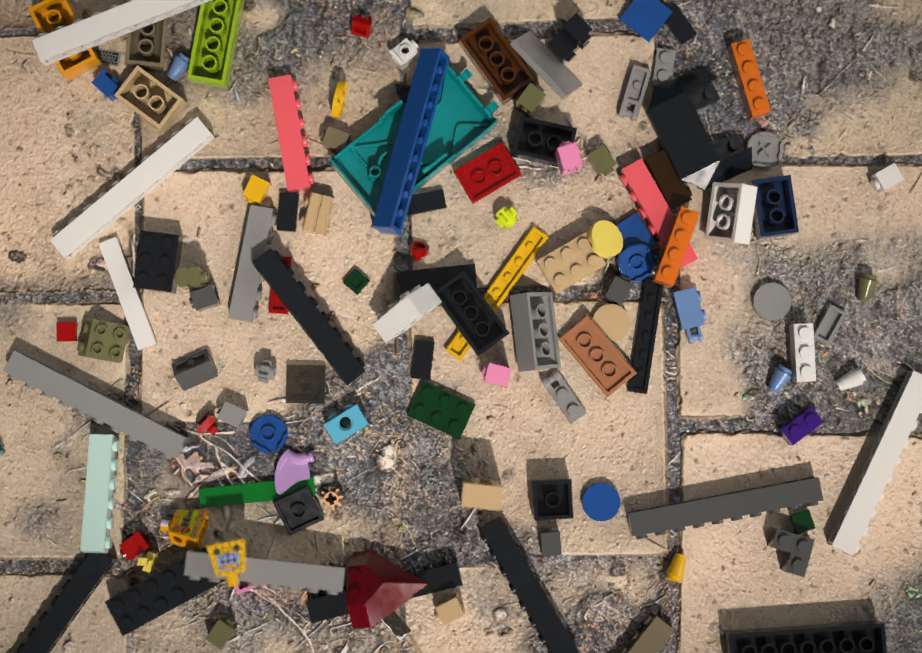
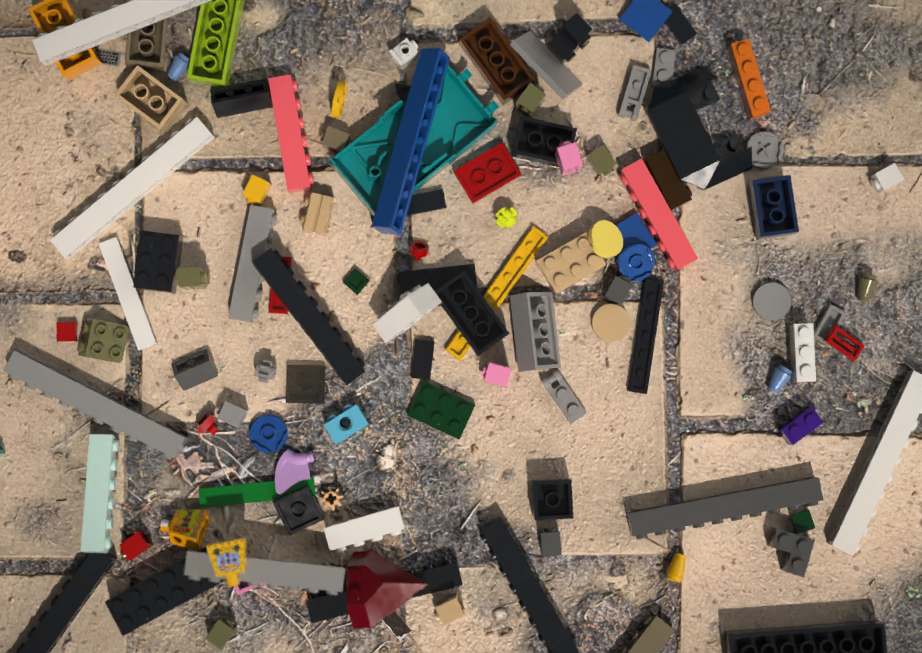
(107, 84): blue brick -> none
(148, 561): light yellow plate -> none
(204, 298): dark grey brick -> none
(241, 98): none -> black brick
(288, 212): black tile -> none
(361, 26): red tile -> none
(363, 528): none -> white brick
(482, 494): tan brick -> none
(597, 355): nougat tile -> none
(601, 502): blue tile -> none
(676, 247): orange brick -> none
(689, 312): medium blue brick -> none
(731, 213): white brick -> none
(831, 334): none -> red tile
(851, 379): white cone -> none

